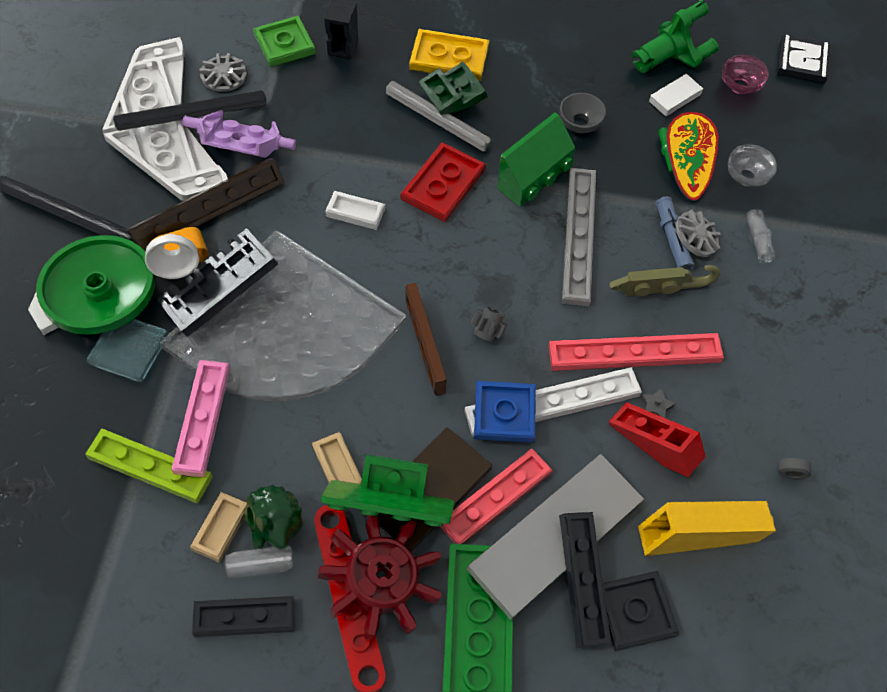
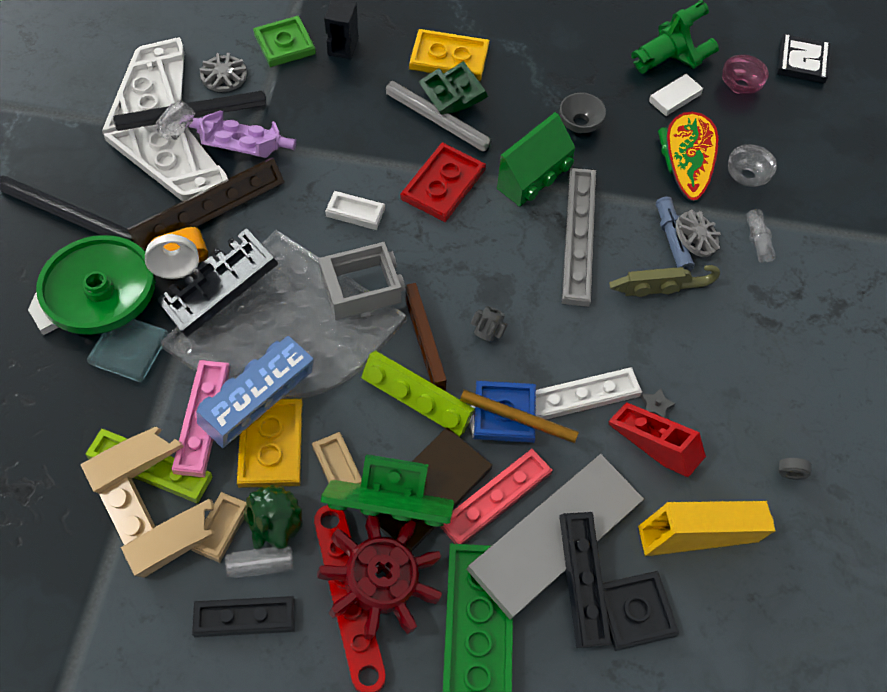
(145, 545): none -> tan wedge
(175, 120): none -> clear brick
(254, 391): none -> medium blue brick
(272, 447): none -> yellow tile
(356, 260): none -> light grey window
(417, 393): none -> lime plate
(519, 416): none -> pearl gold bar
(635, 351): coral tile -> none

